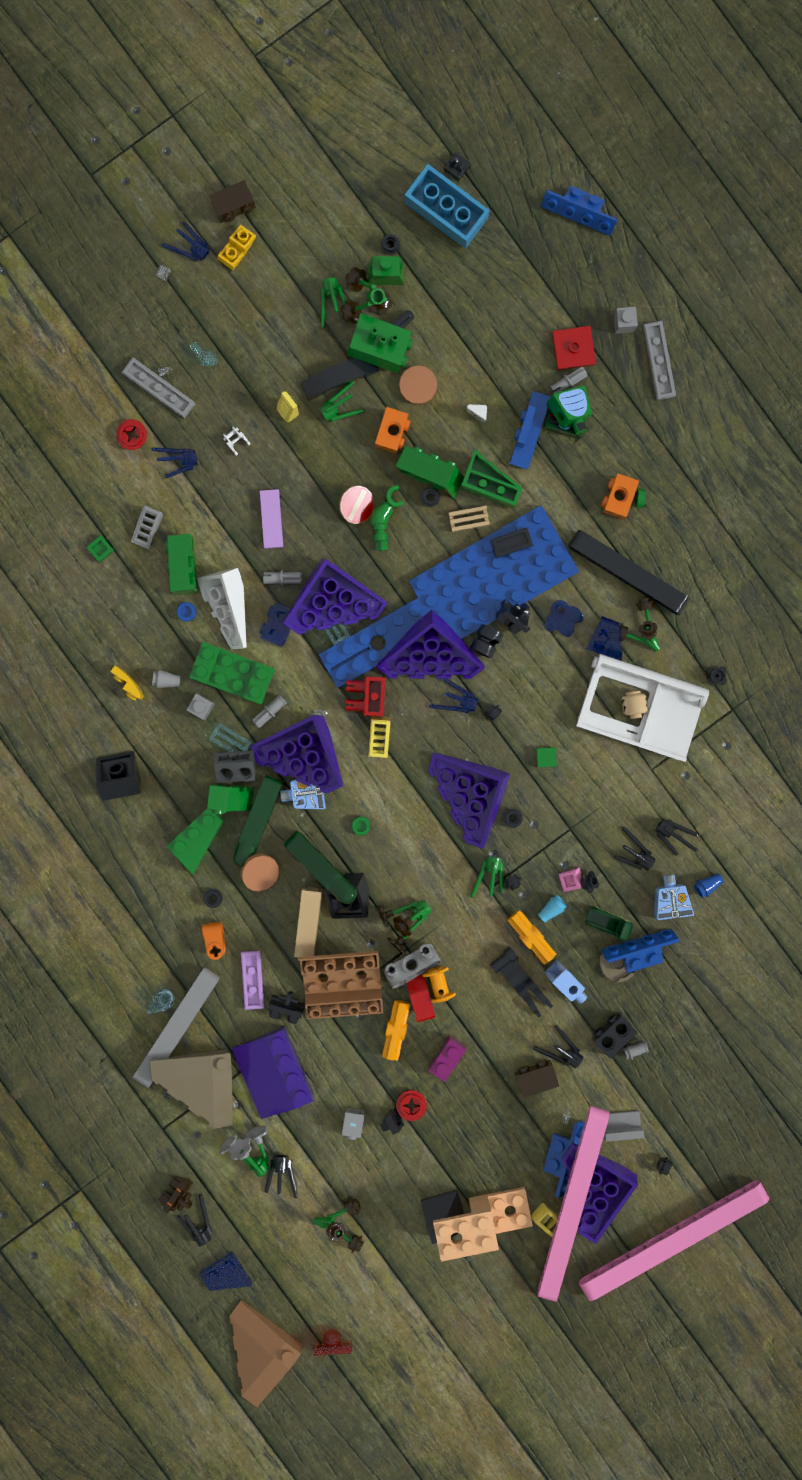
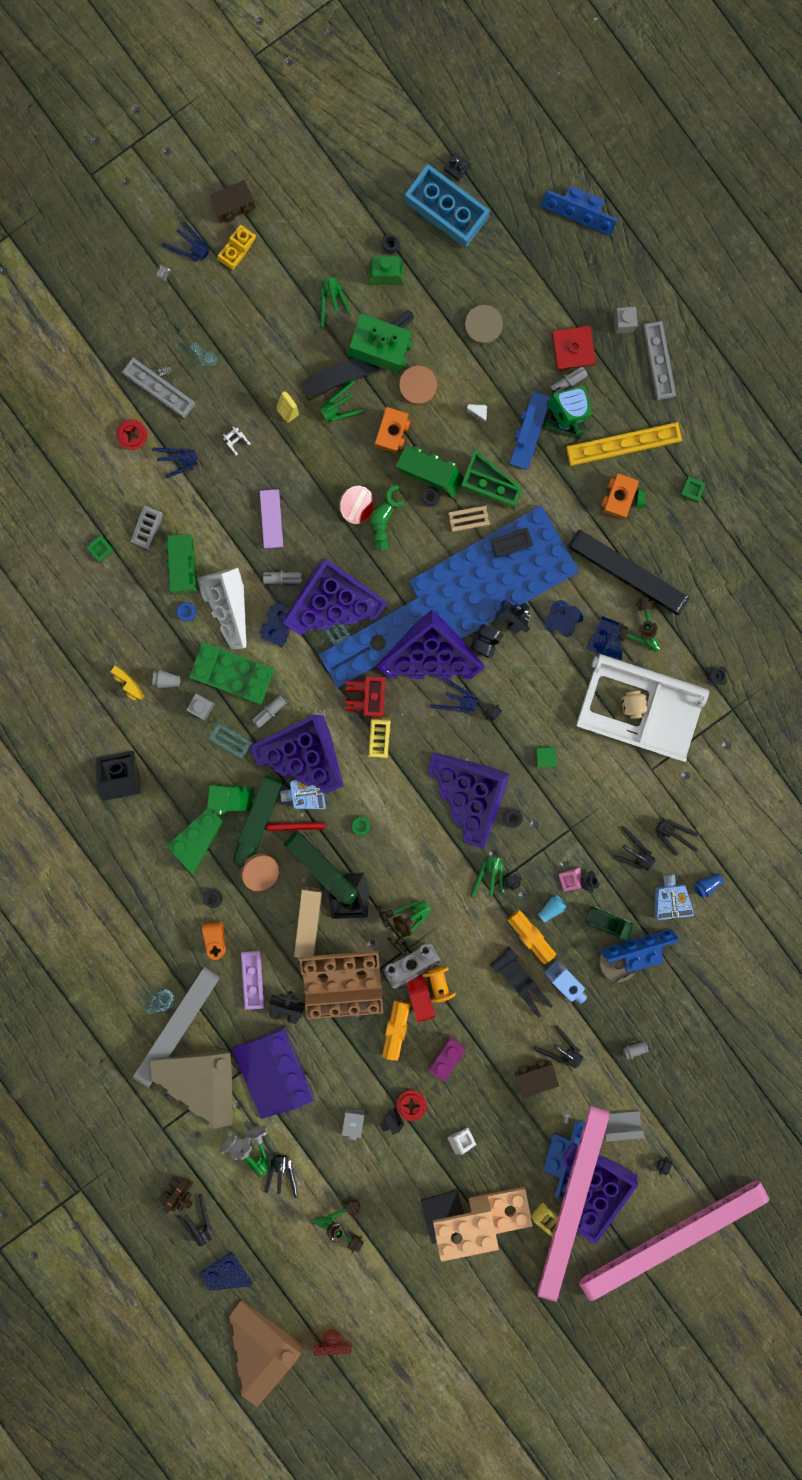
(230, 766): dark grey brick -> none
(295, 826): none -> red bar
(376, 298): dark brown plant -> none
(461, 1141): none -> white slope
(483, 324): none -> dark tan tile
(618, 1039): black brick -> none
(623, 444): none -> yellow tile
(693, 489): none -> green tile

